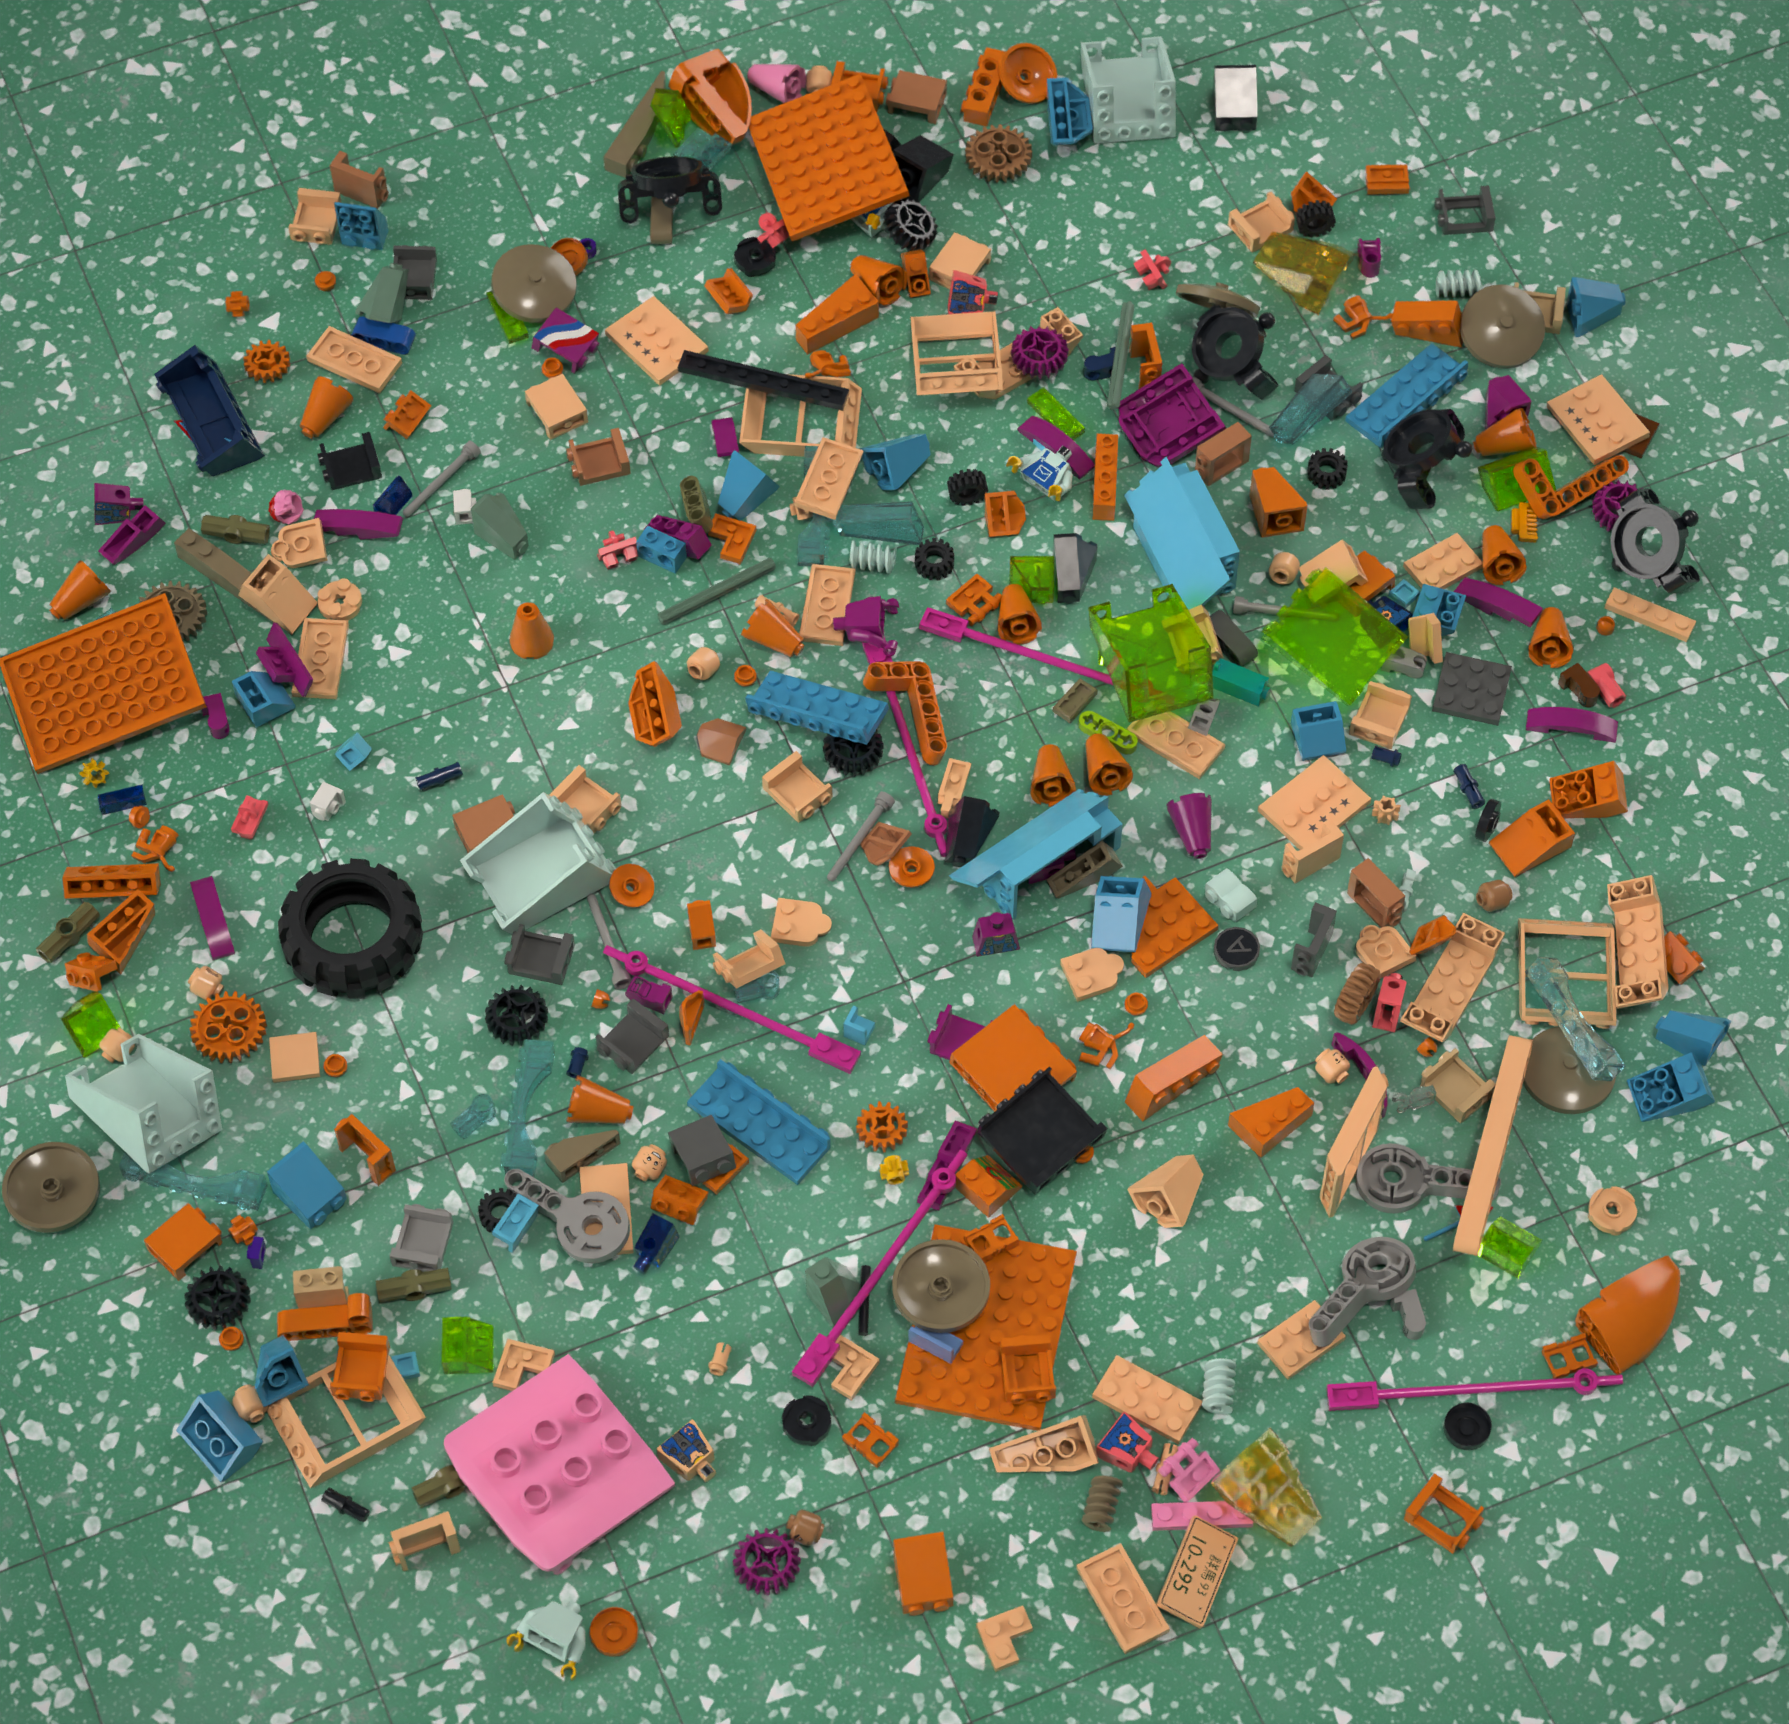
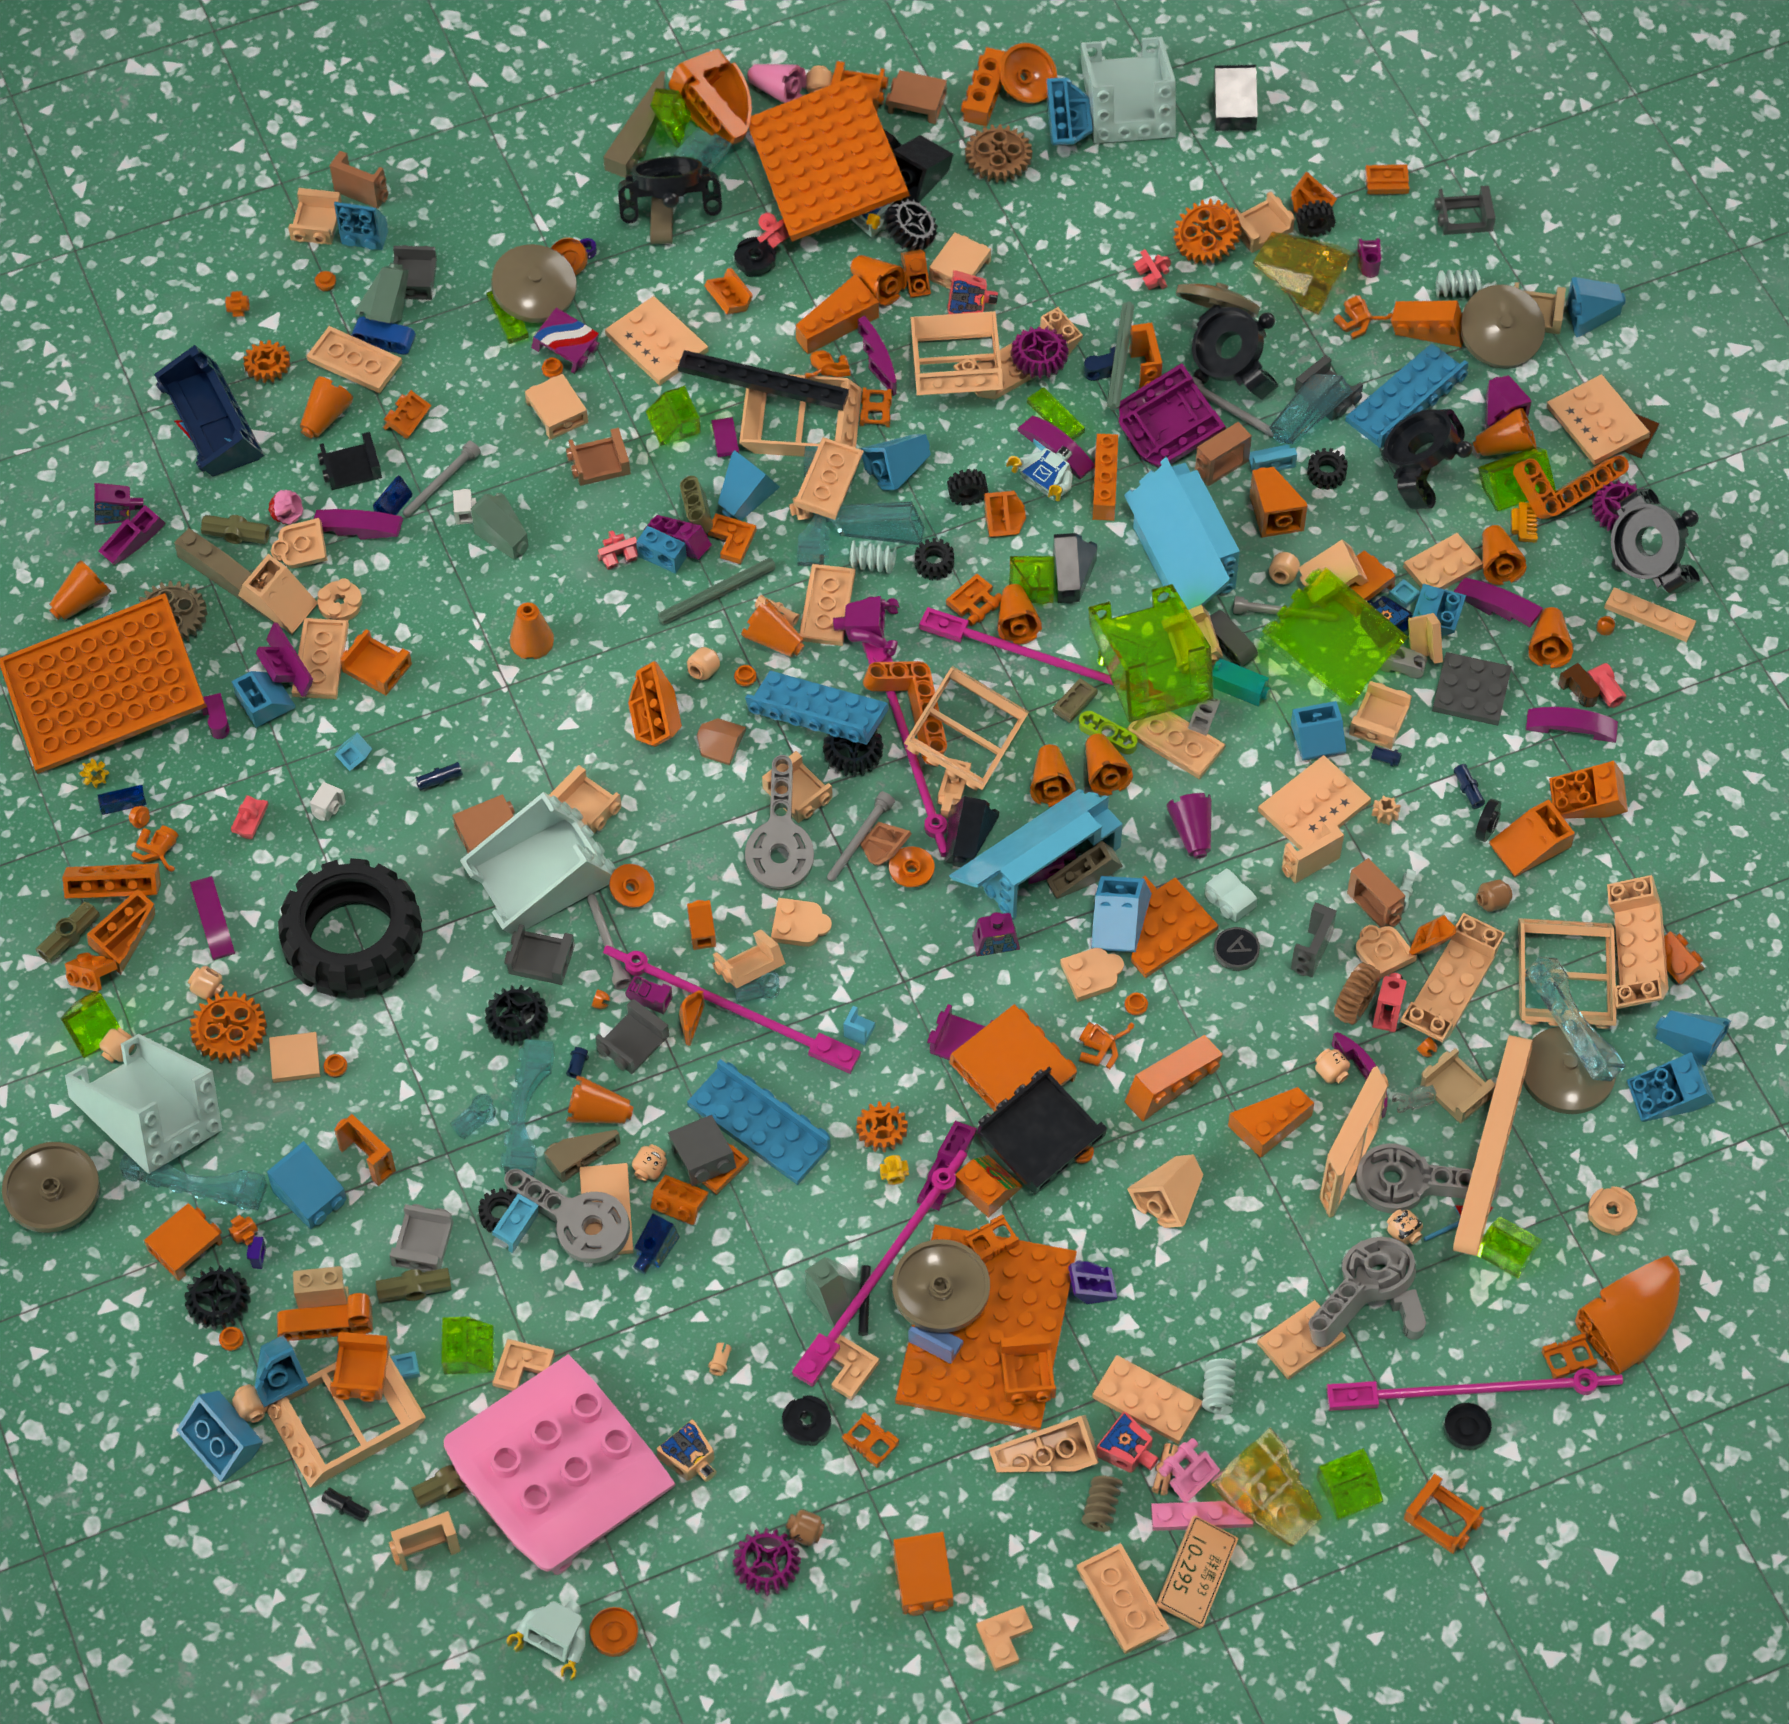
(375, 663): none -> orange panel
(673, 416): none -> clear neon green slope
(780, 834): none -> light grey beam
(878, 356): none -> magenta slope
(883, 407): none -> orange piece
(953, 768): none -> light nougat window
(1092, 1282): none -> dark purple slope
(1195, 246): none -> orange gear
(1278, 457): none -> medium azure panel
(1350, 1484): none -> clear neon green slope
(1405, 1227): none -> light nougat head

